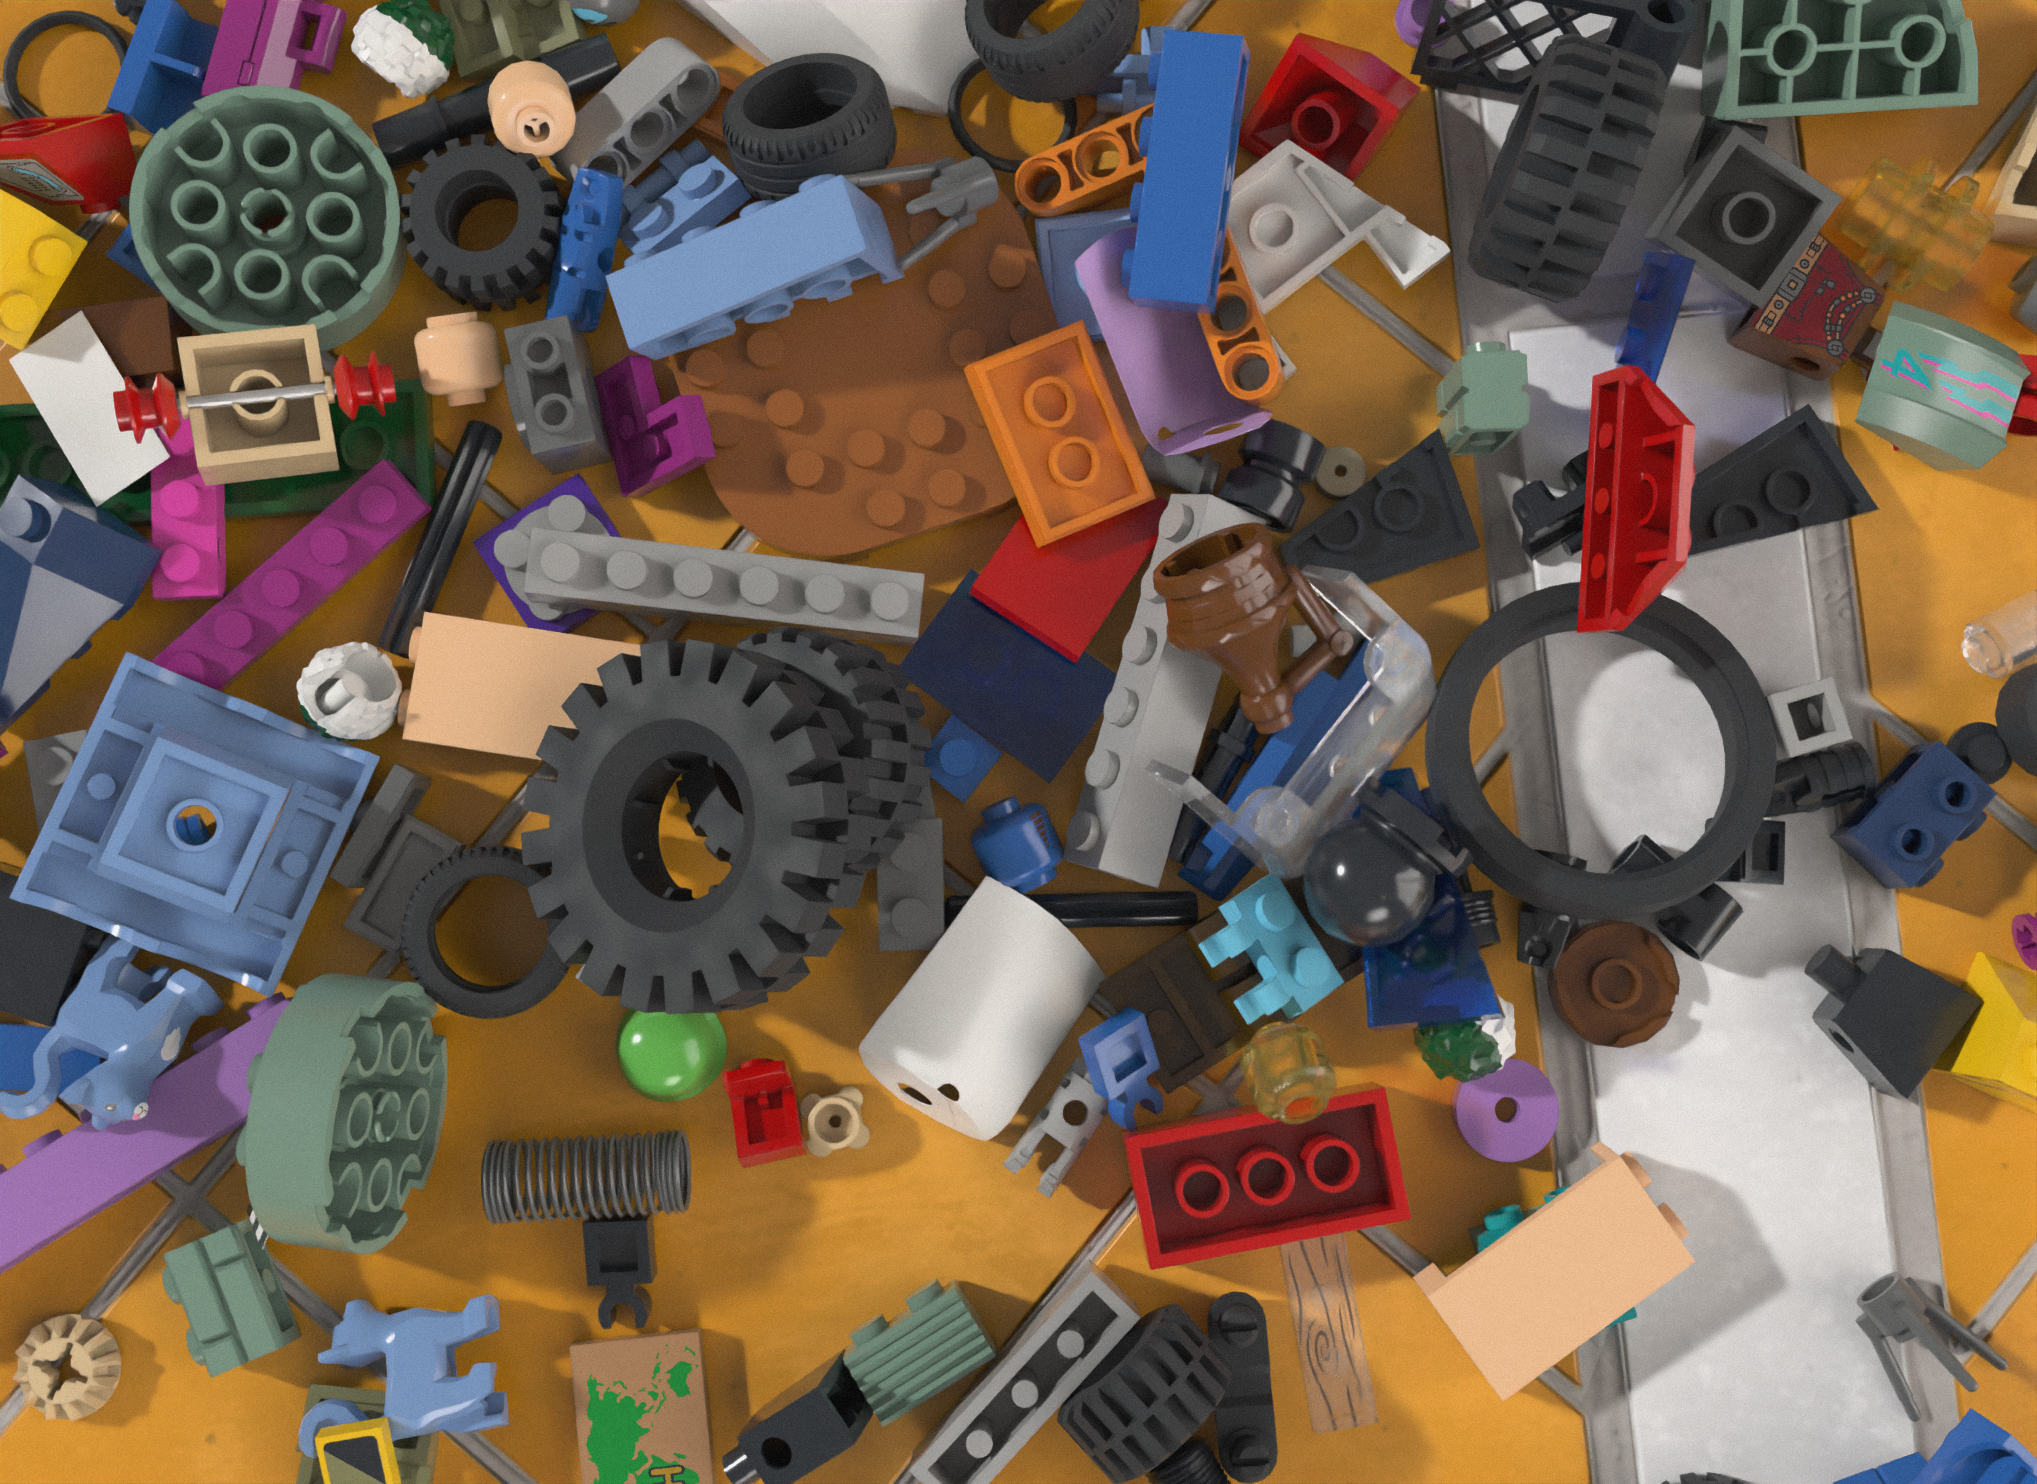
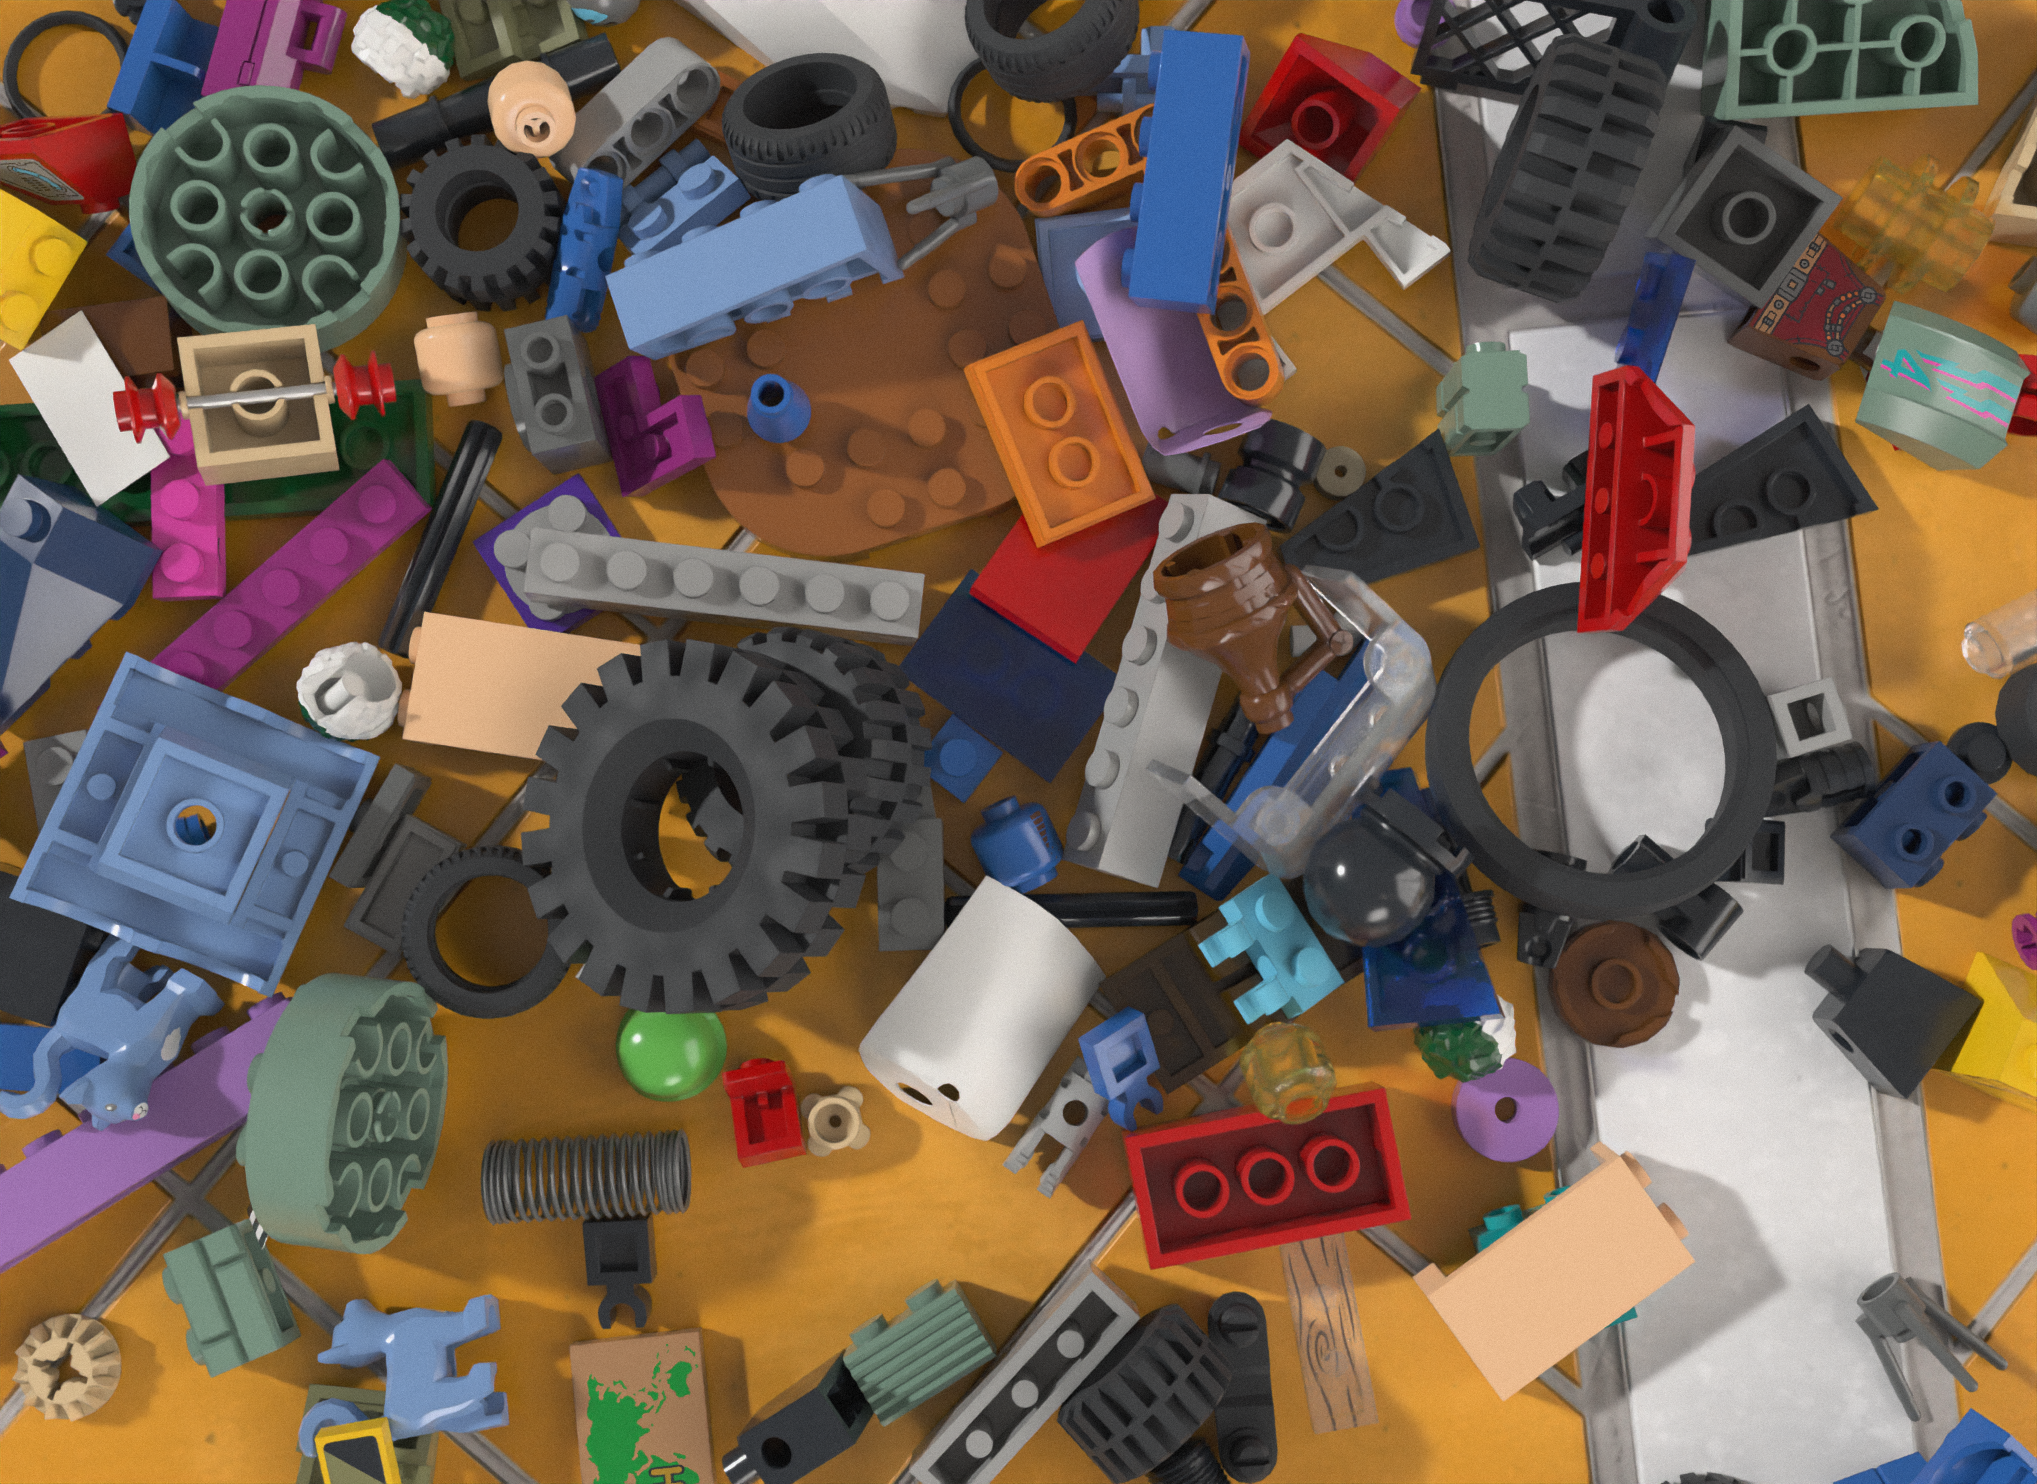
(782, 421): none -> blue cone

